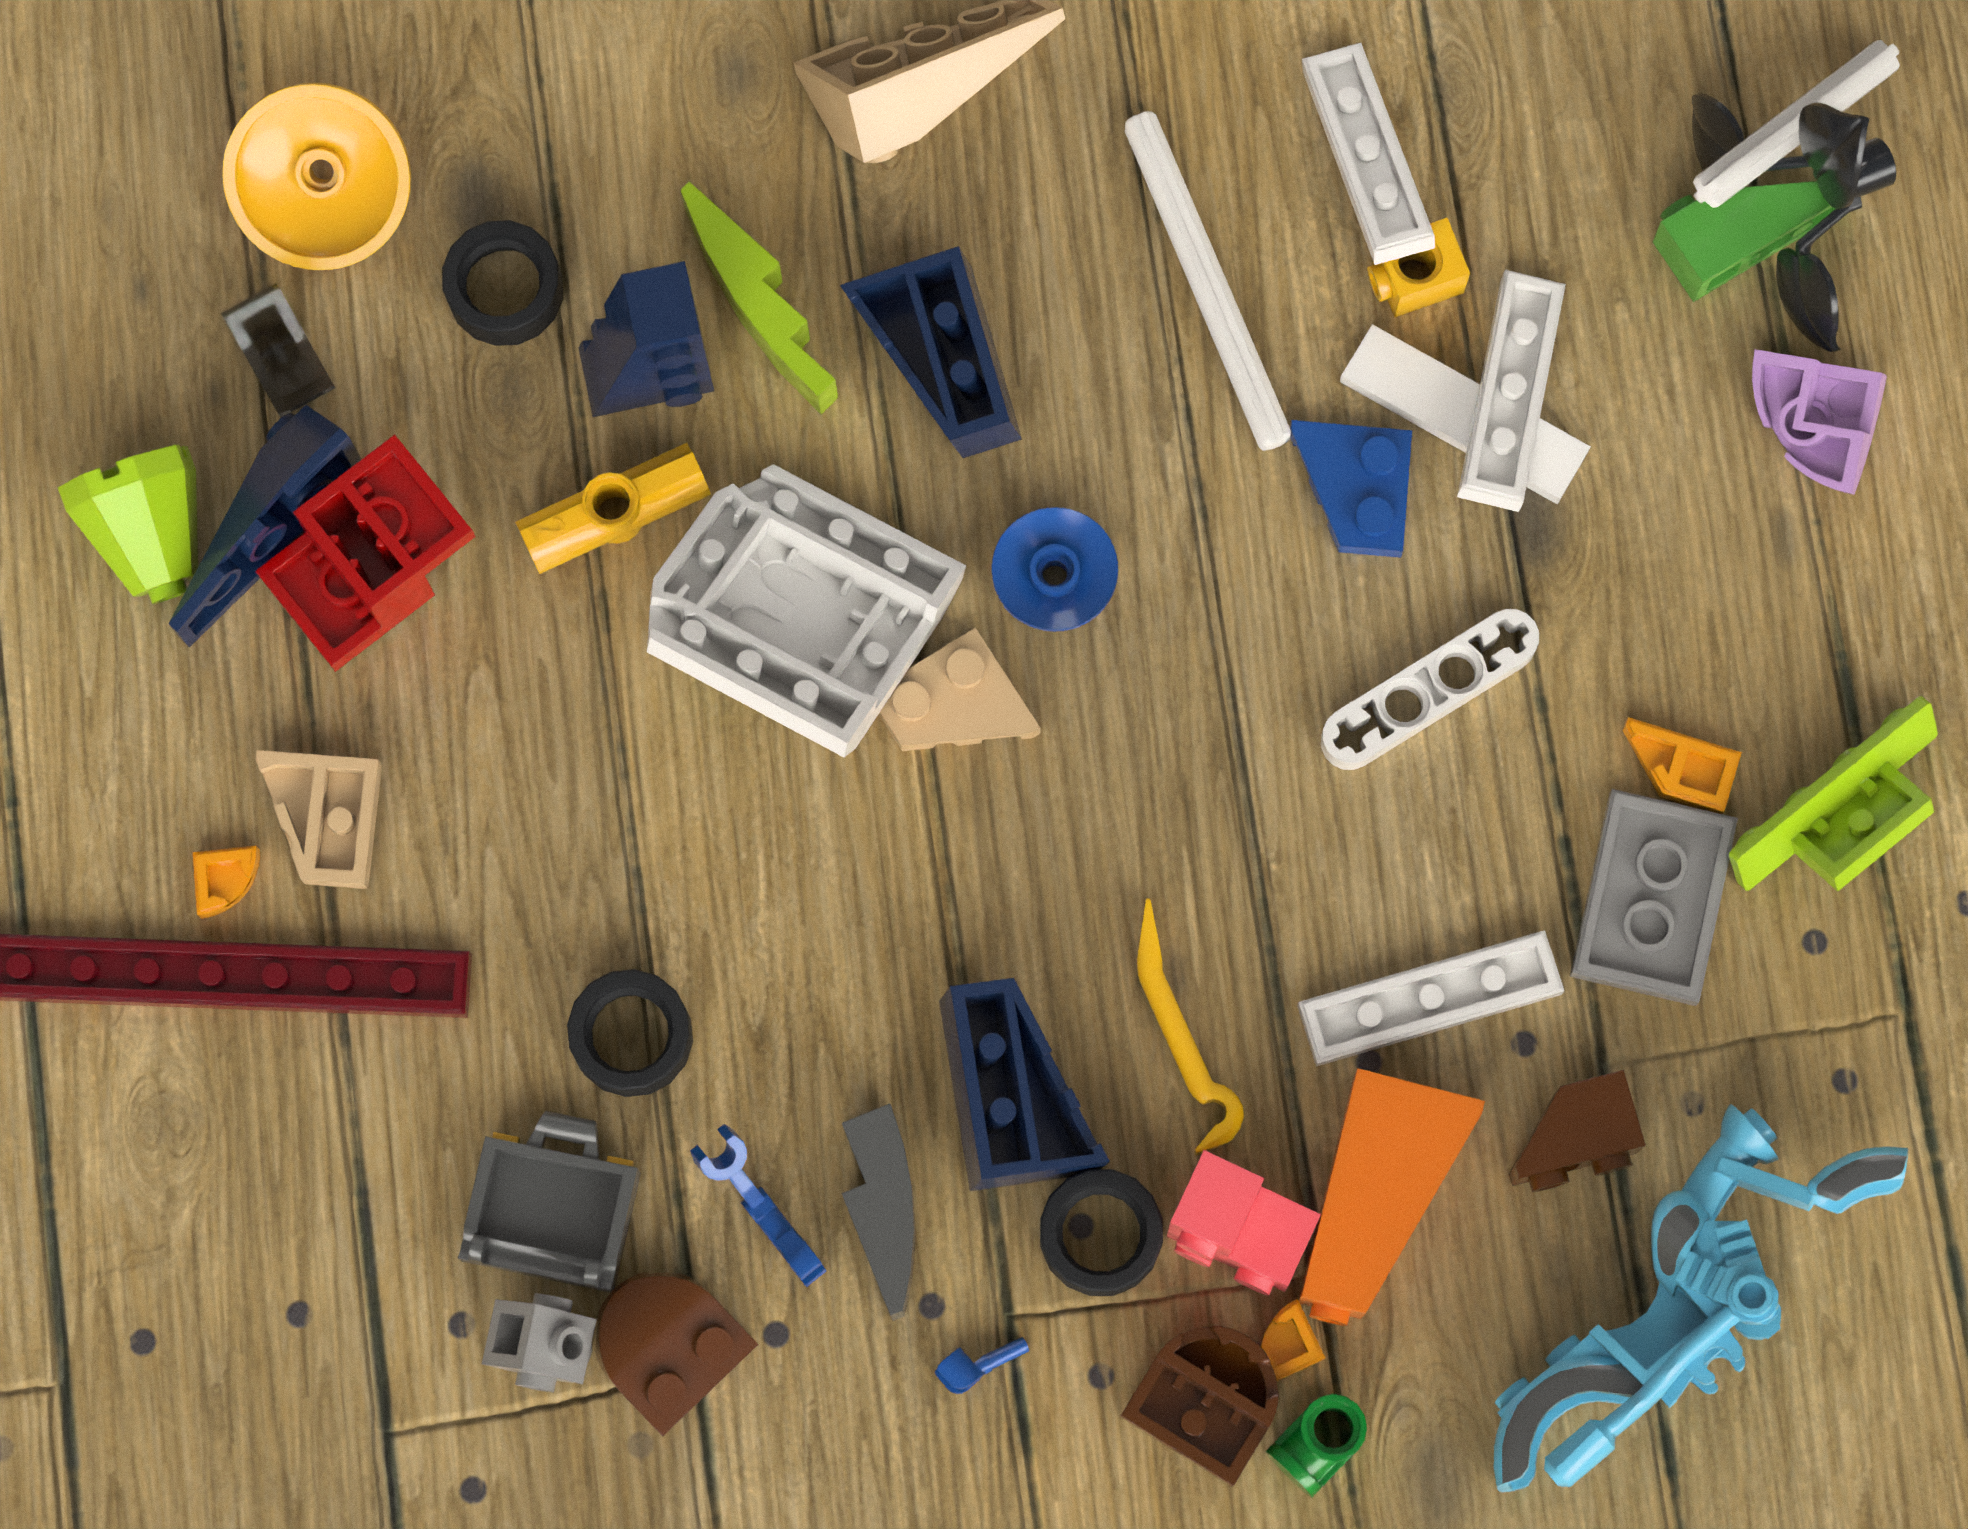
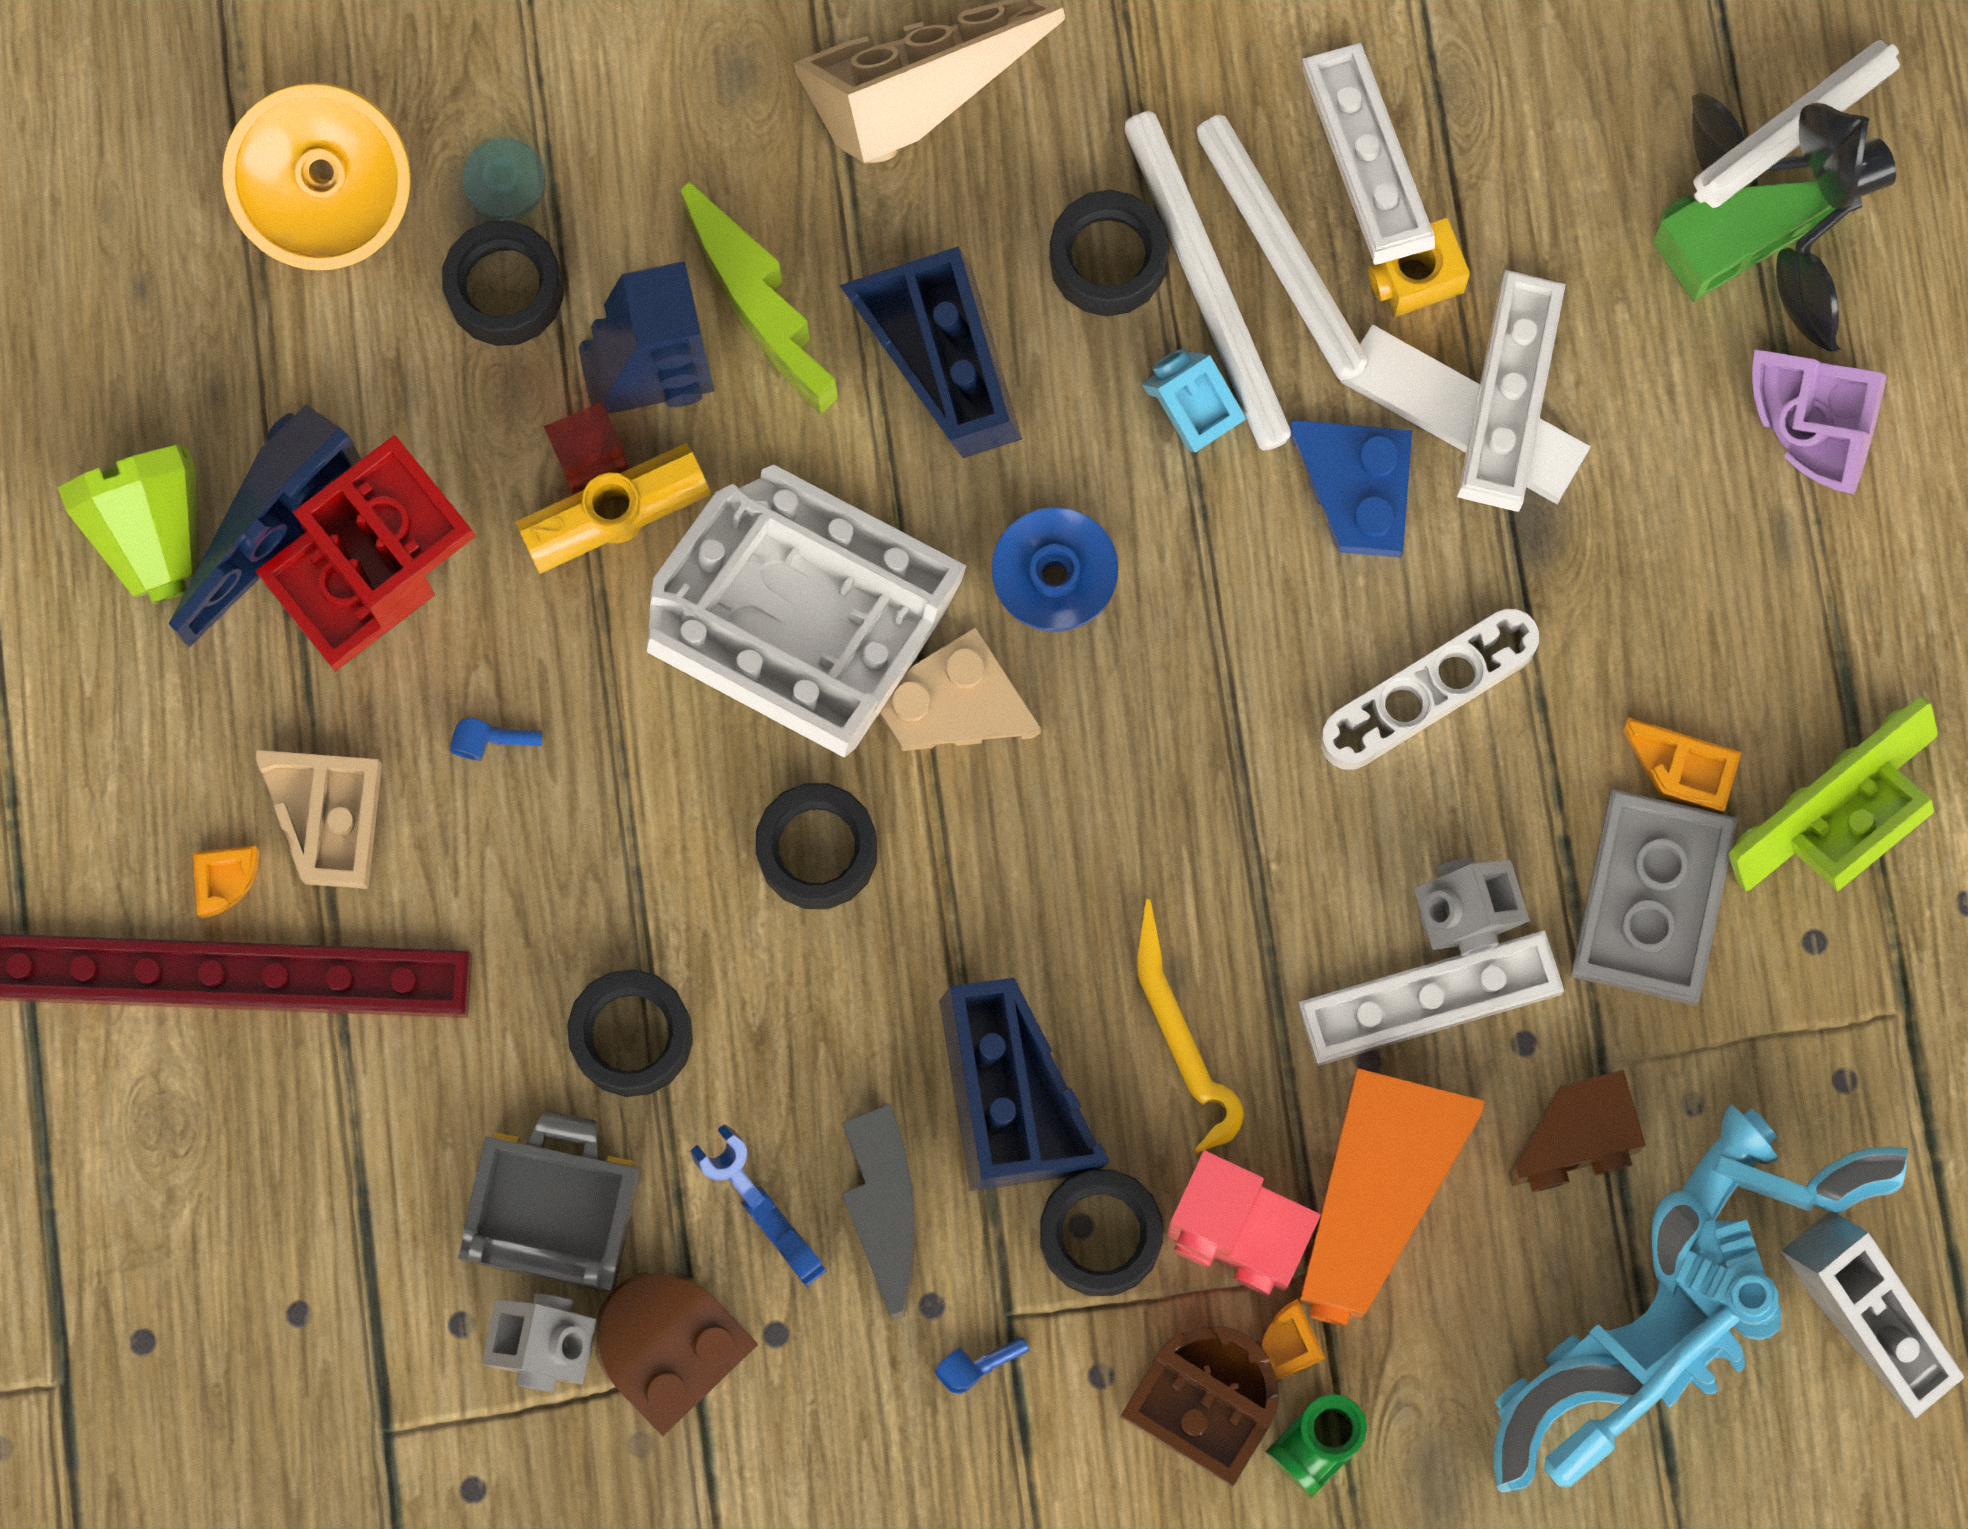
(278, 350): clear smoke slope -> none
(473, 734): none -> blue hand
(504, 179): none -> clear light blue piece
(586, 446): none -> clear red brick
(800, 800): none -> black tyre
(1119, 208): none -> black tyre
(1194, 397): none -> medium azure bracket
(1282, 248): none -> white axle
(1471, 905): none -> light grey brick
(1873, 1311): none -> light grey slope

